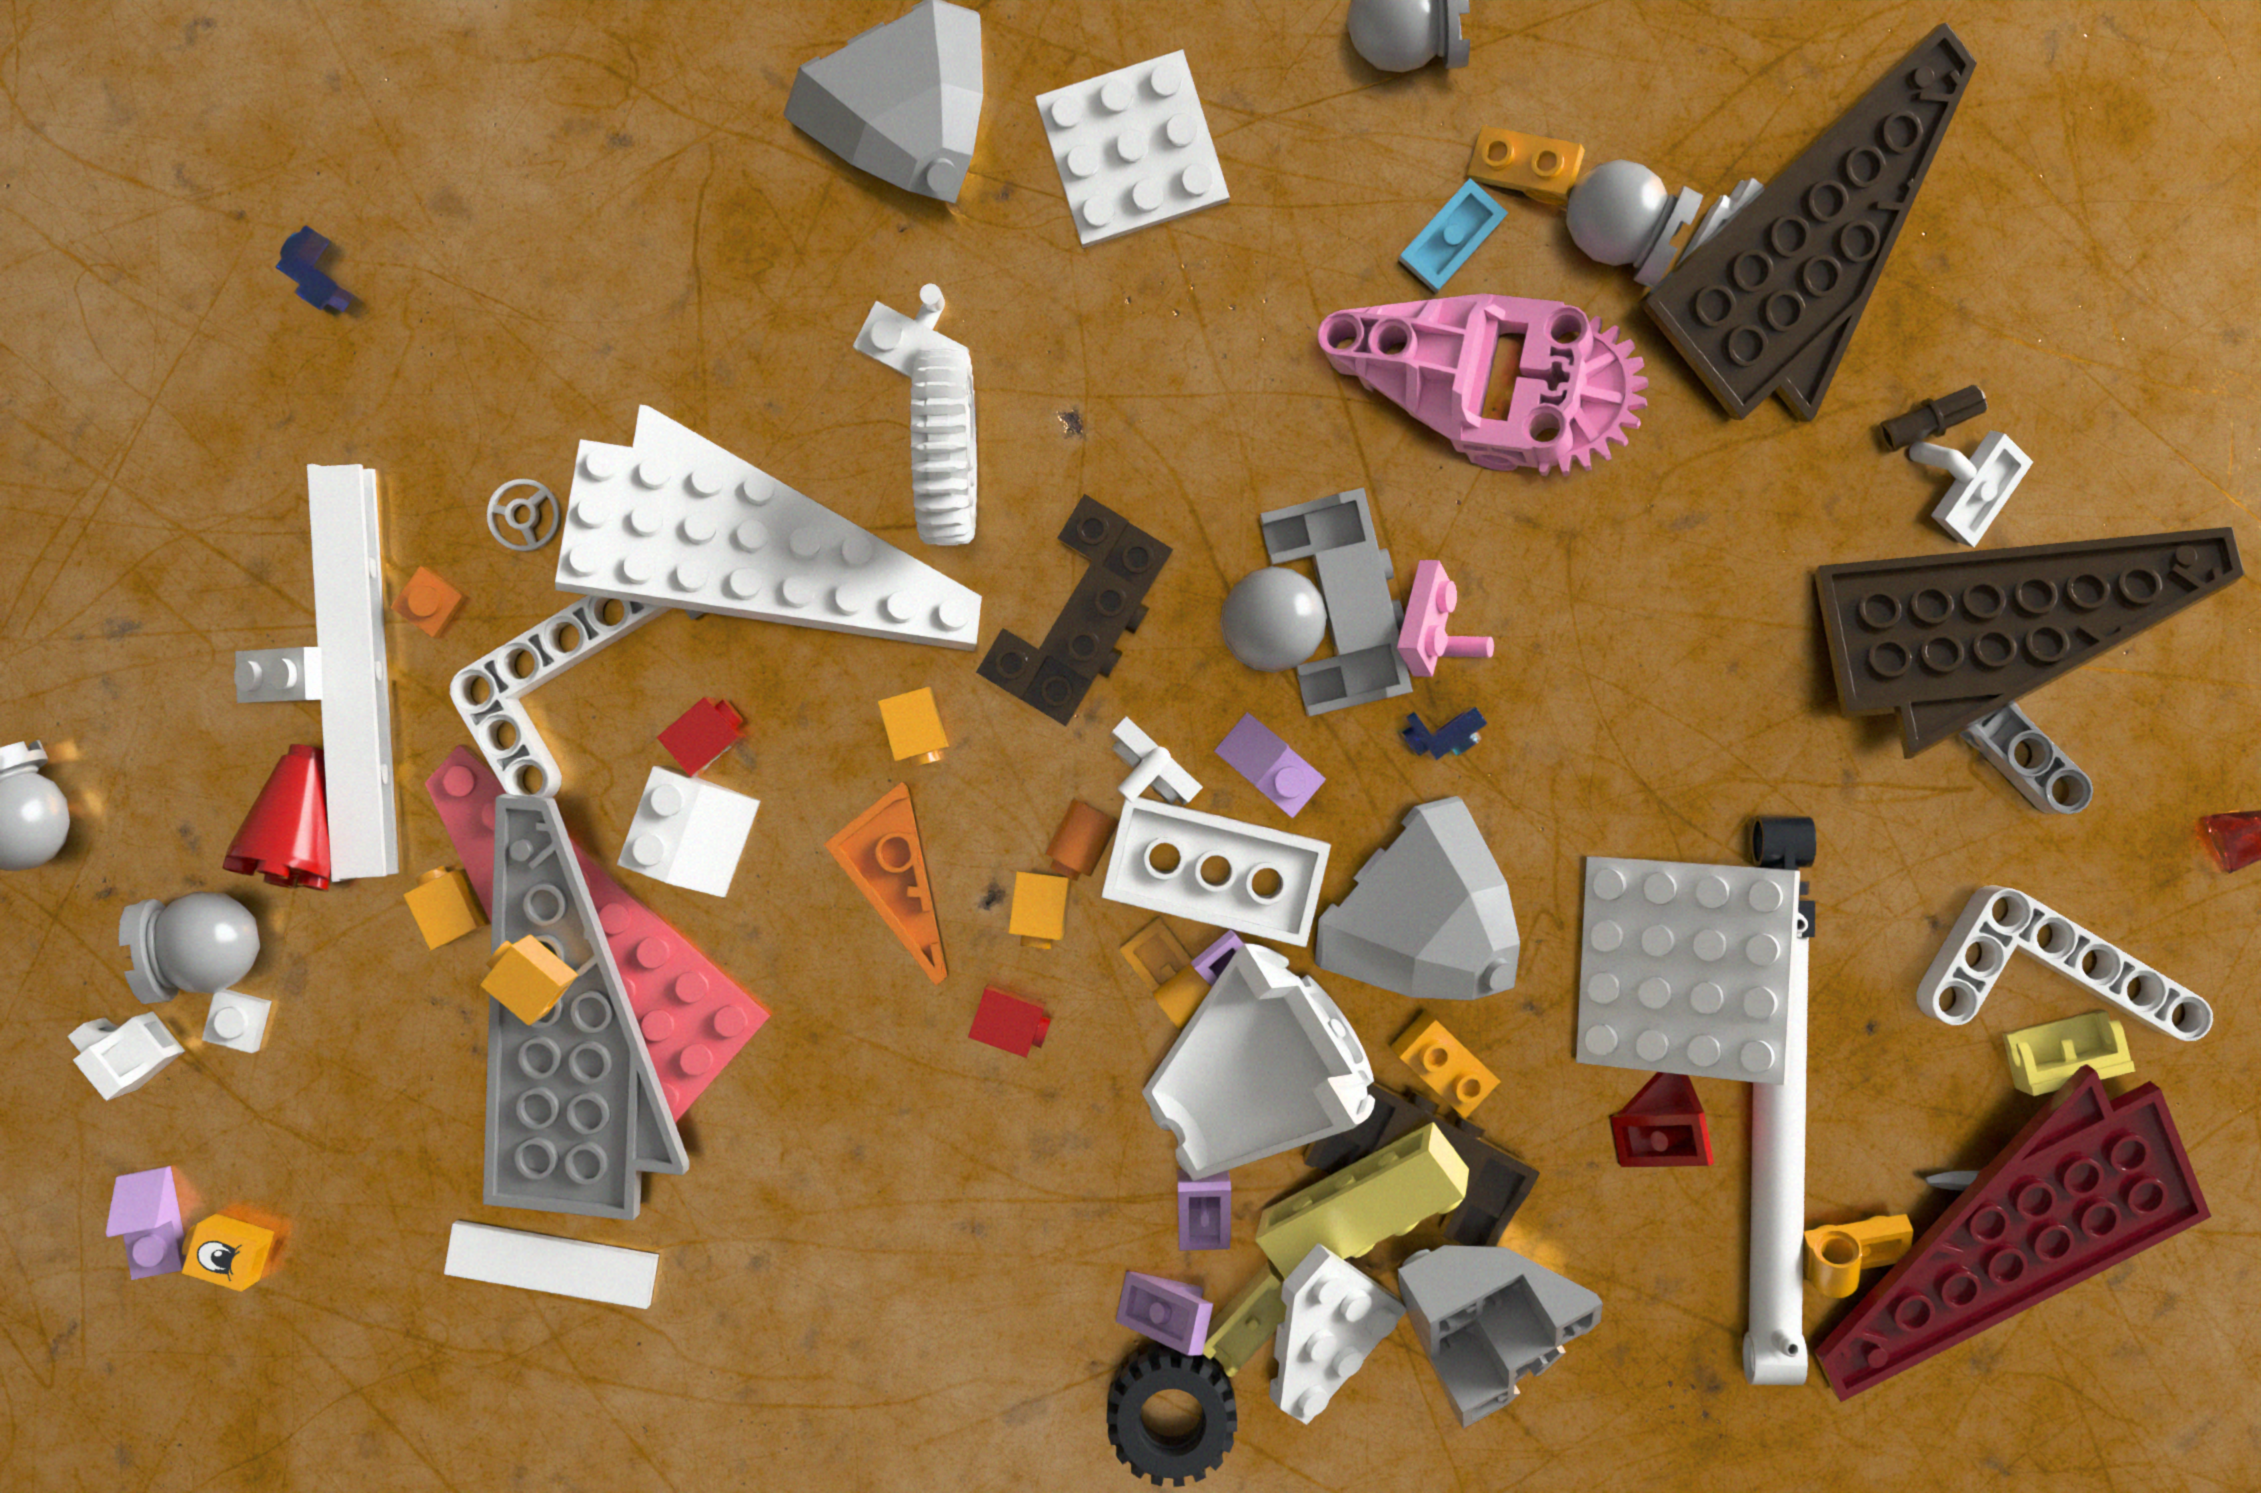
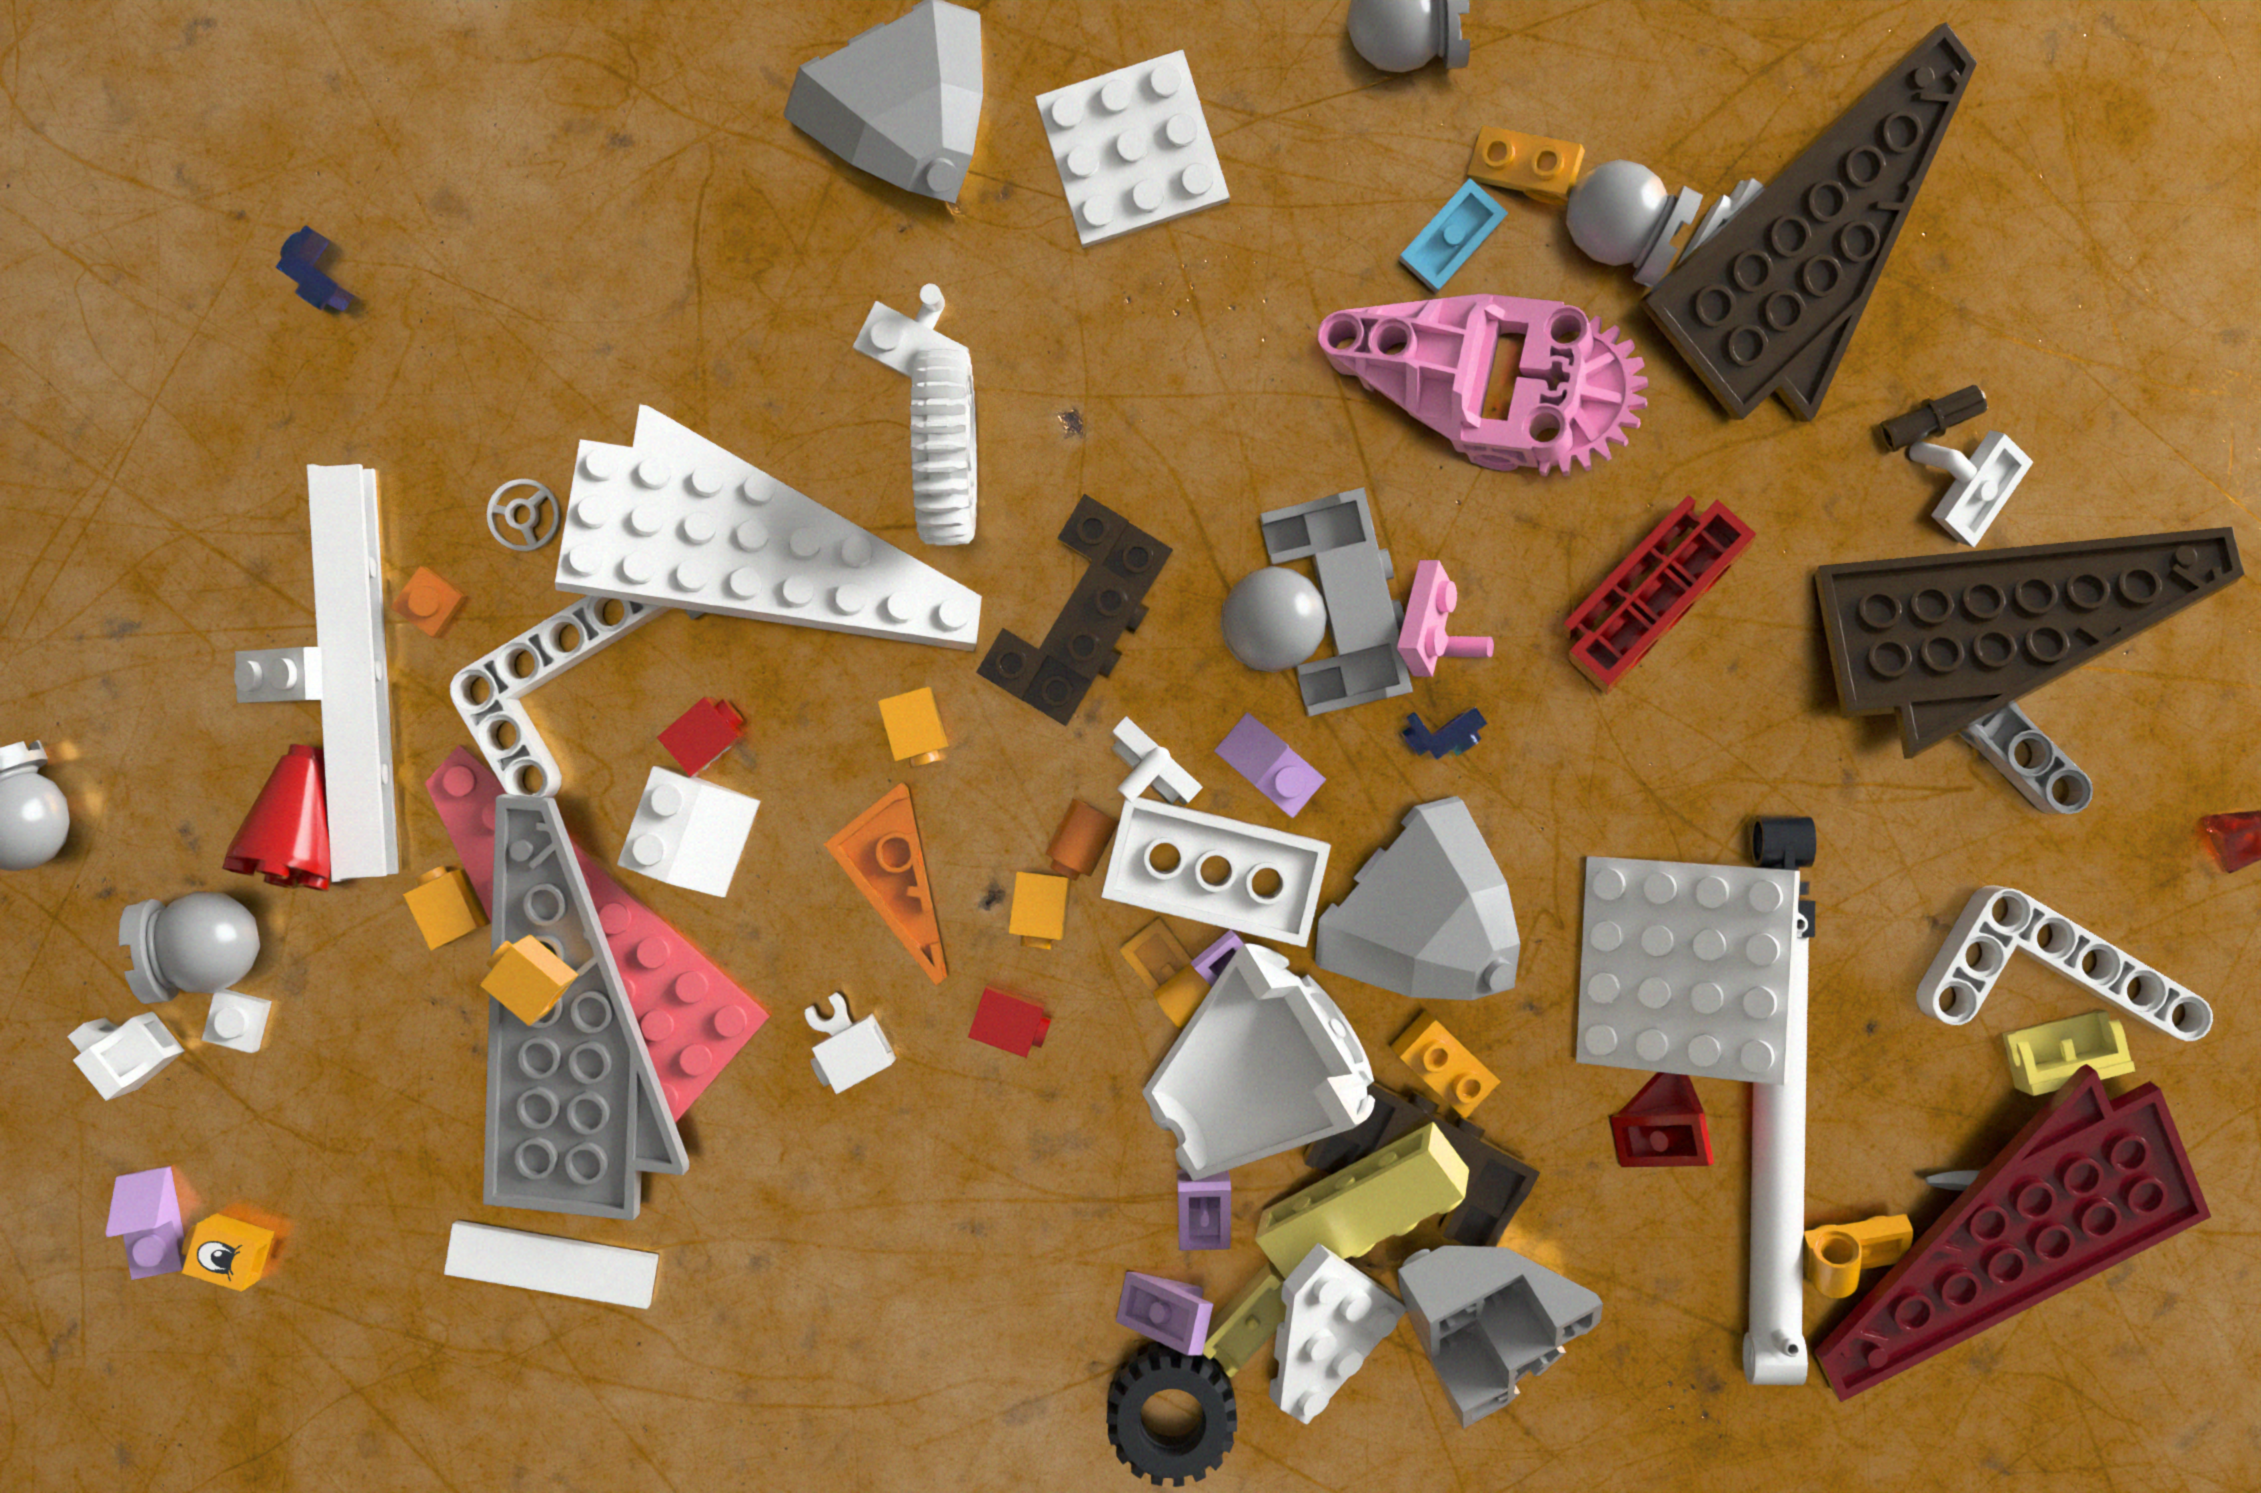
(850, 1050): none -> white brick
(1662, 598): none -> red brick

